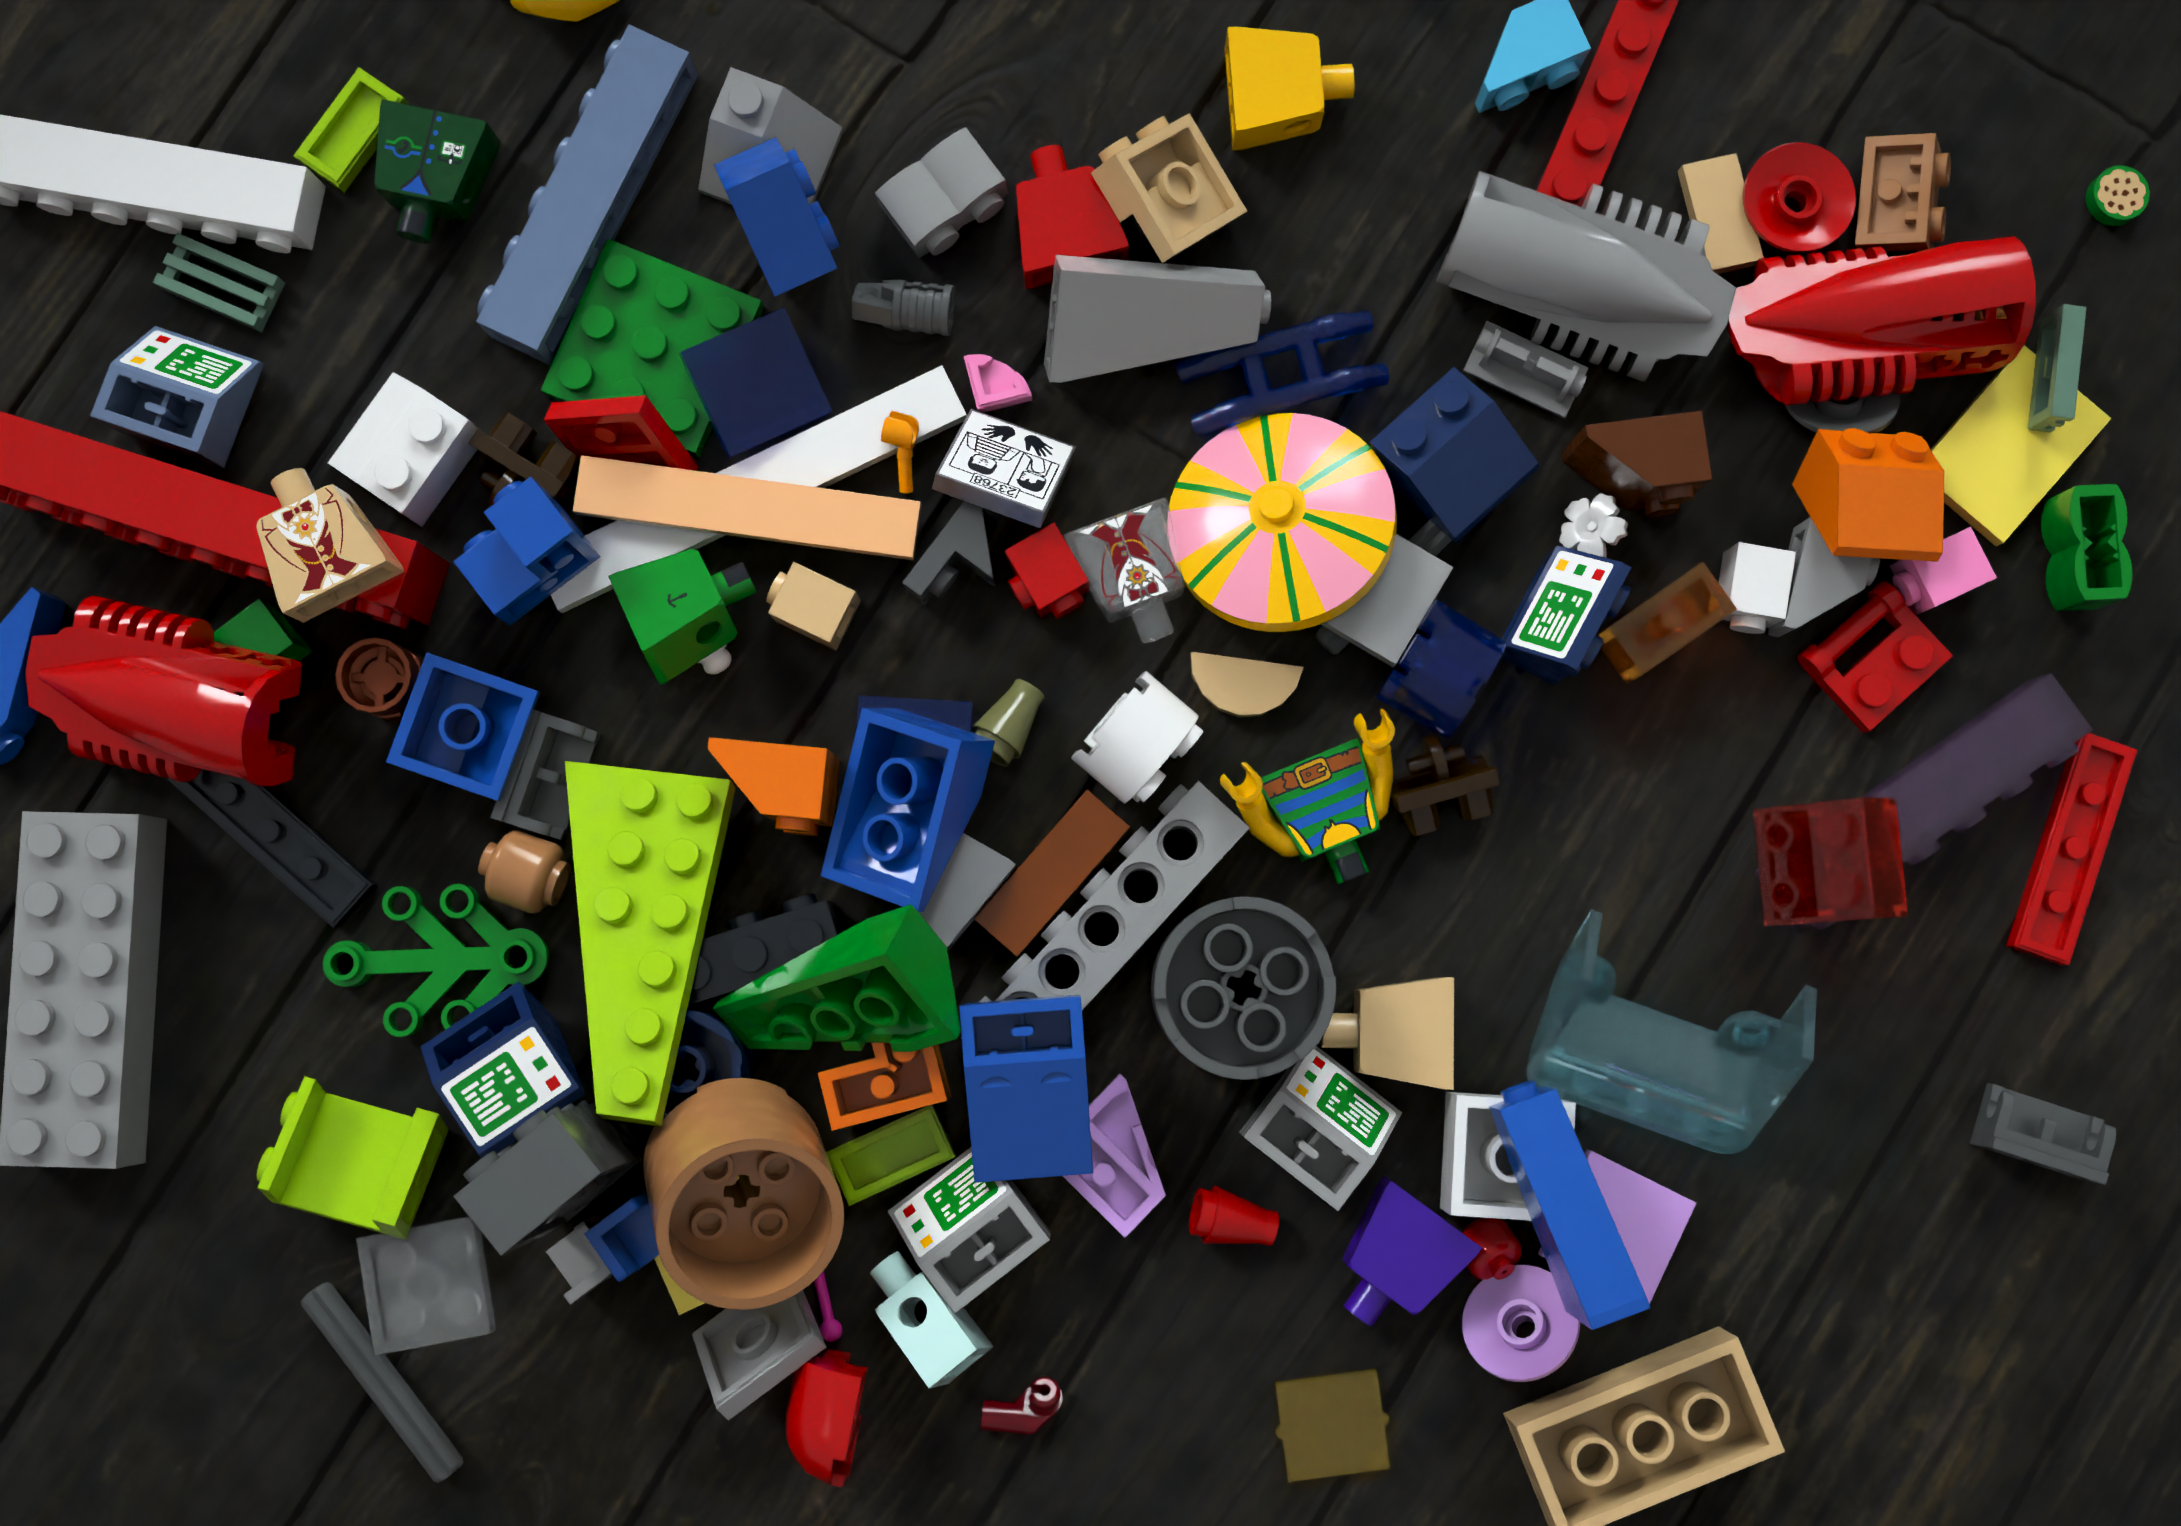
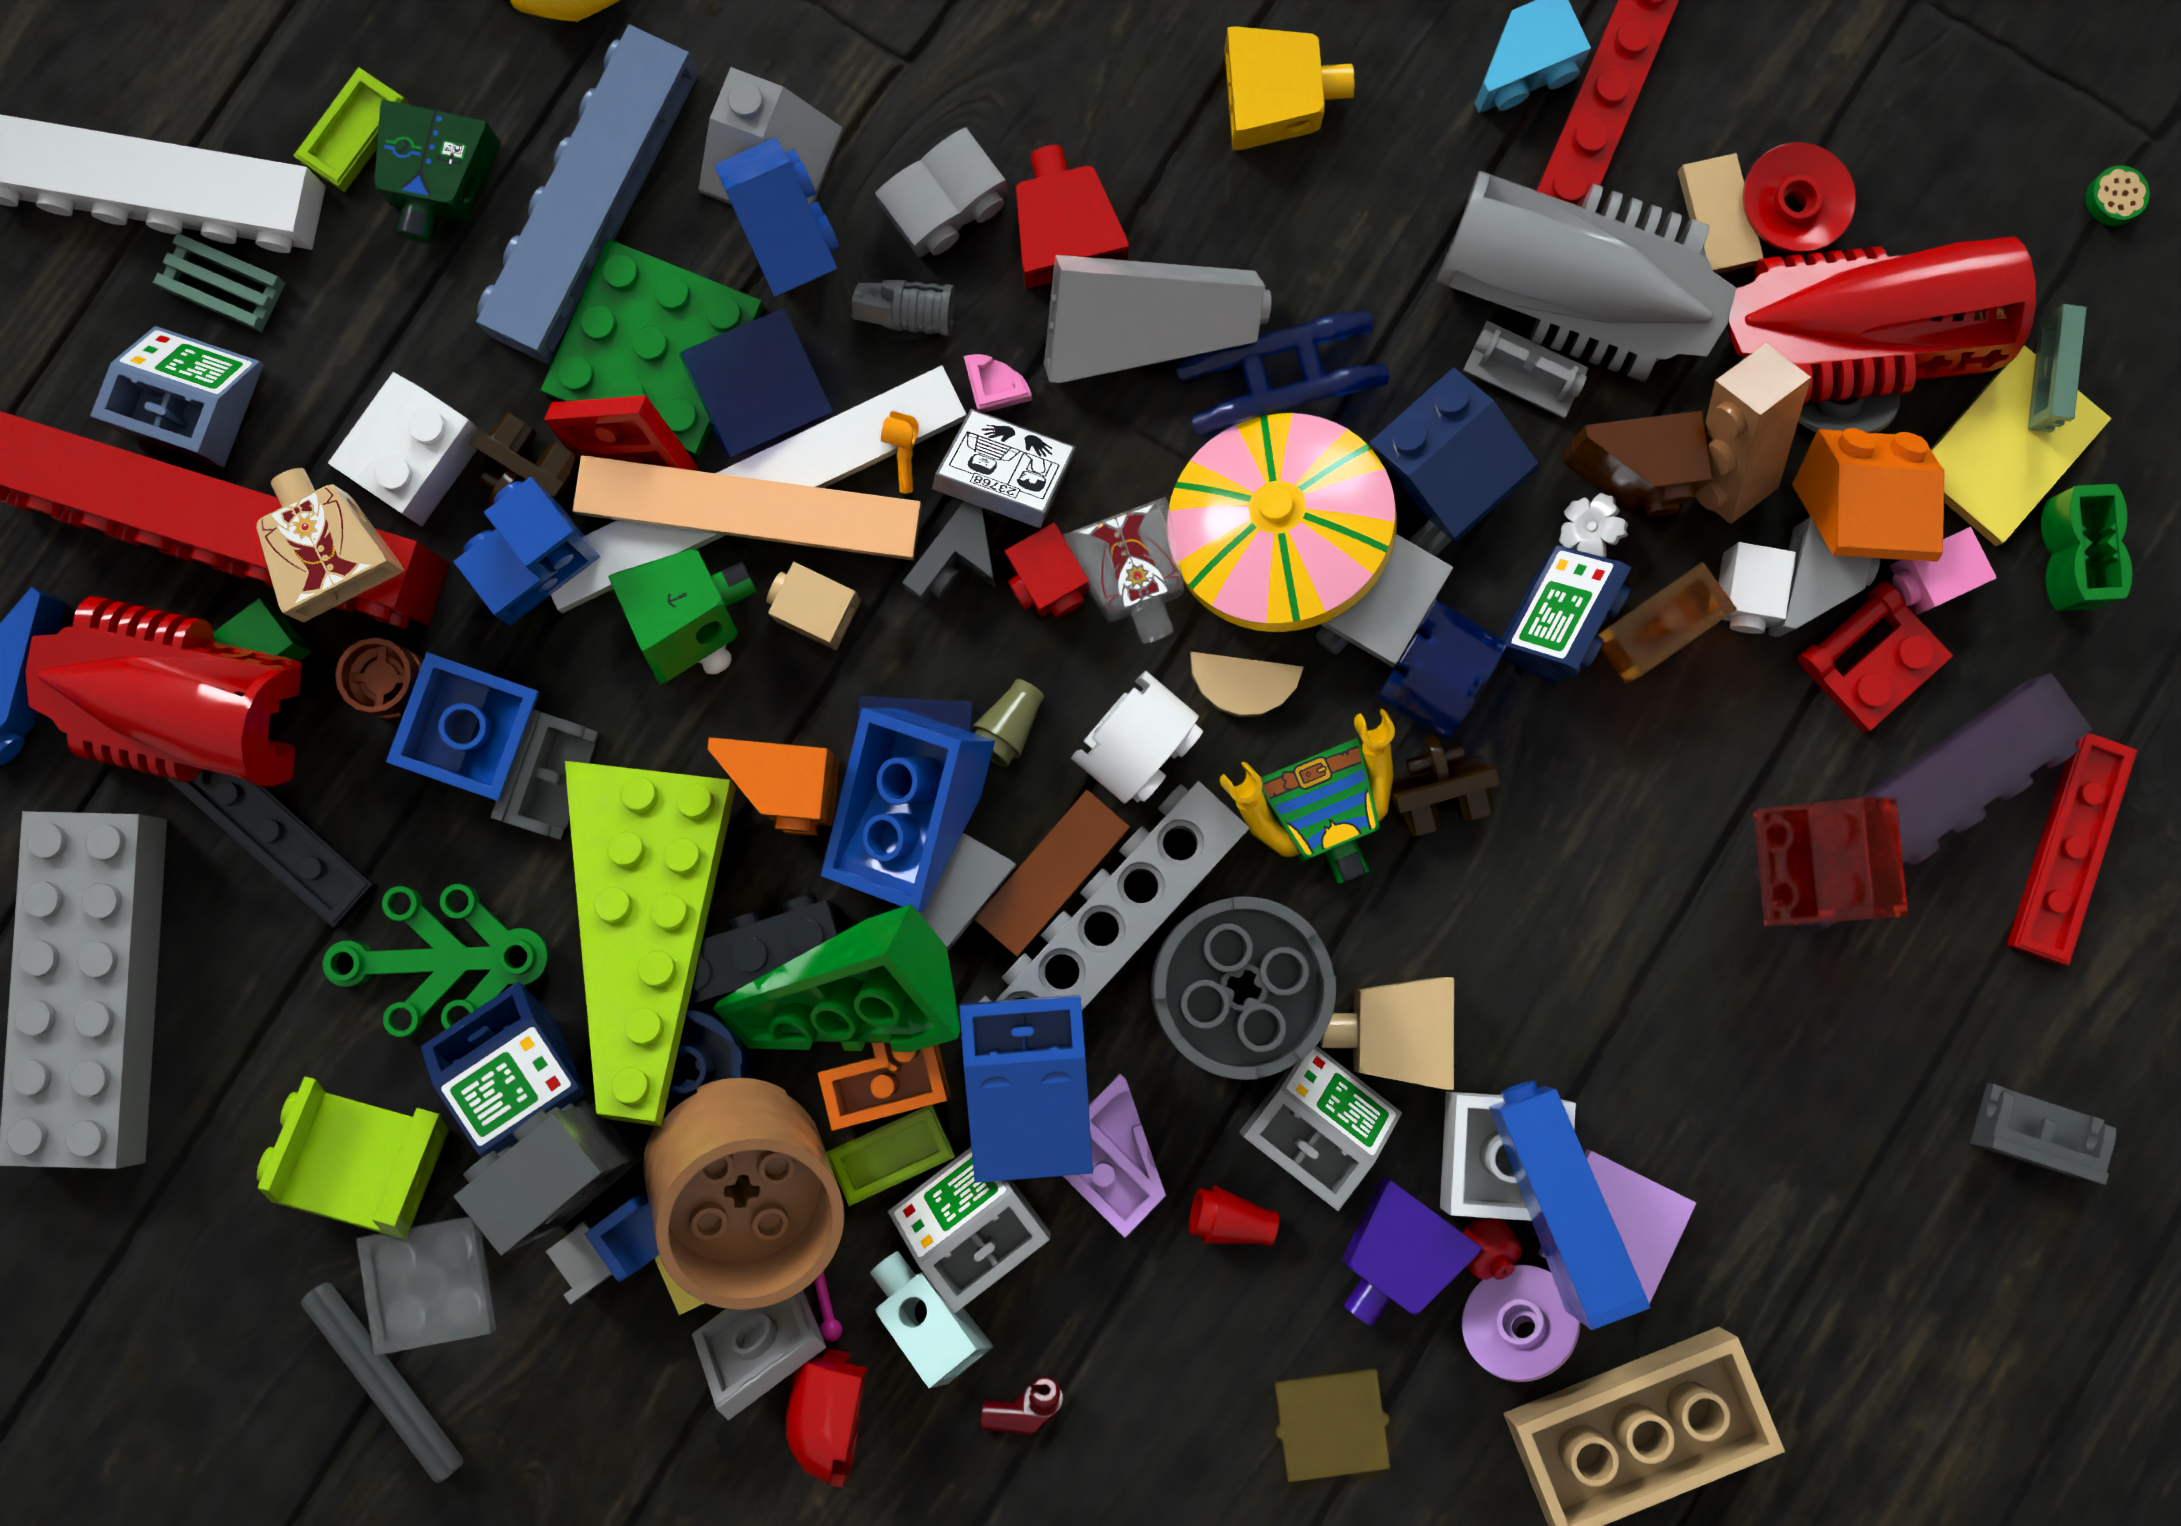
(524, 872): medium nougat head -> none
(1168, 185): tan plate -> none
(1660, 1068): clear light blue windscreen -> none
(1751, 430): none -> medium nougat brick
(1902, 192): medium nougat bracket -> none

